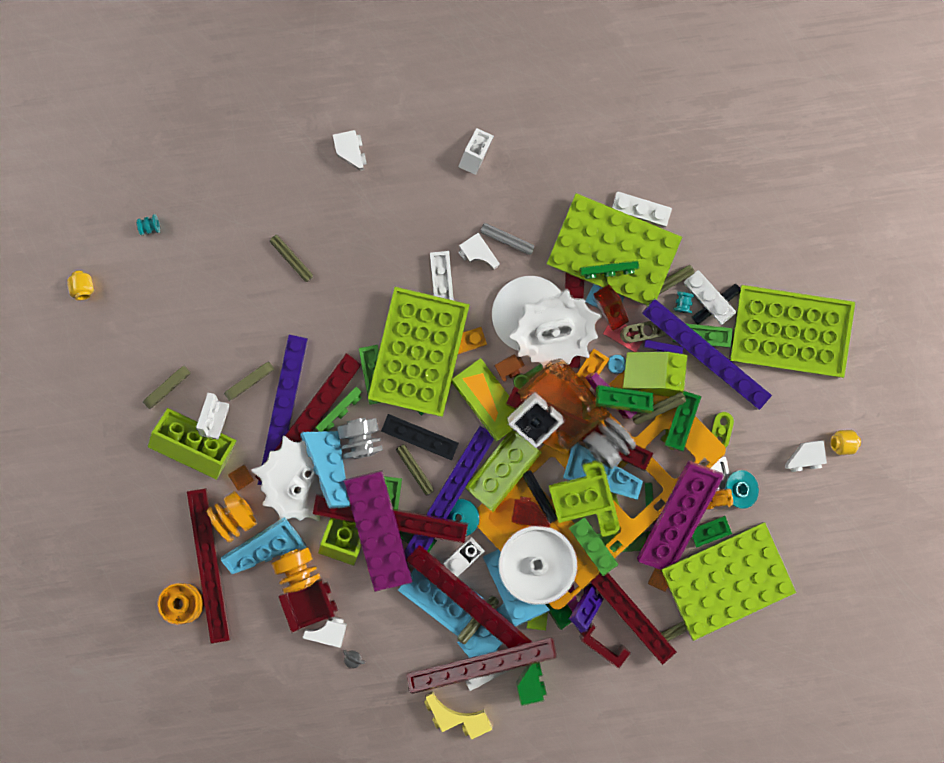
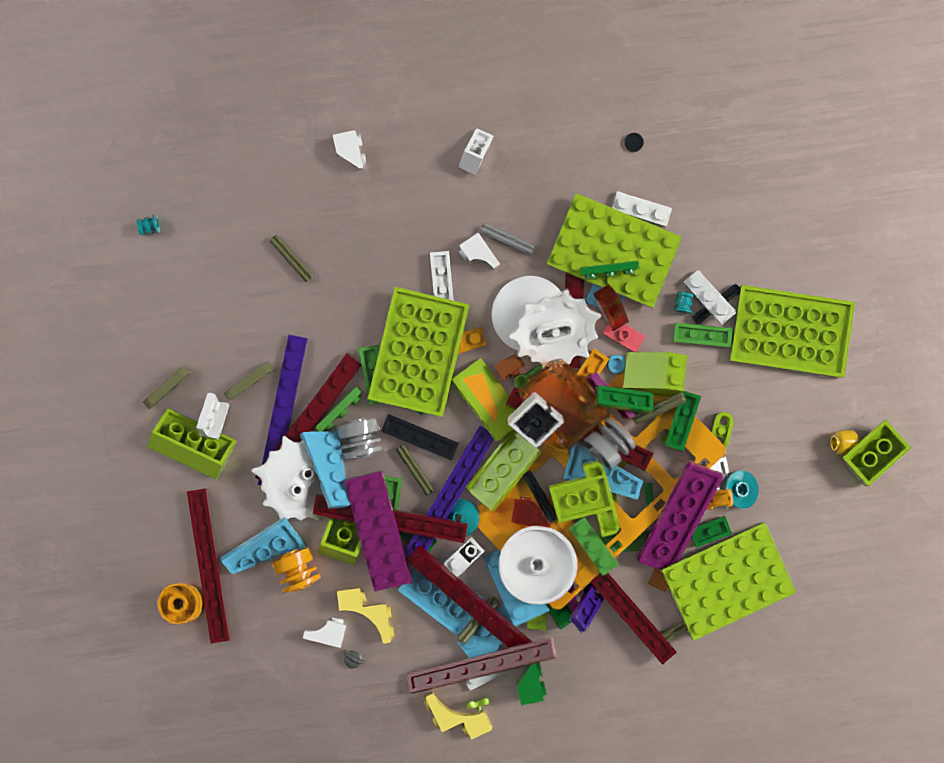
(80, 285): yellow head -> none
(233, 515): light orange wheel -> none
(241, 477): clear orange tile -> none
(308, 605): dark red panel -> none
(353, 599): none -> light yellow arch
(477, 703): none -> lime piece
(616, 658): dark red panel -> none
(632, 328): olive beam -> none
(634, 142): none -> black piece
(662, 347): dark purple plate -> none
(677, 278): olive axle -> none
(706, 353): dark purple plate -> none
(807, 454): white slope -> none
(876, 453): none -> lime slope

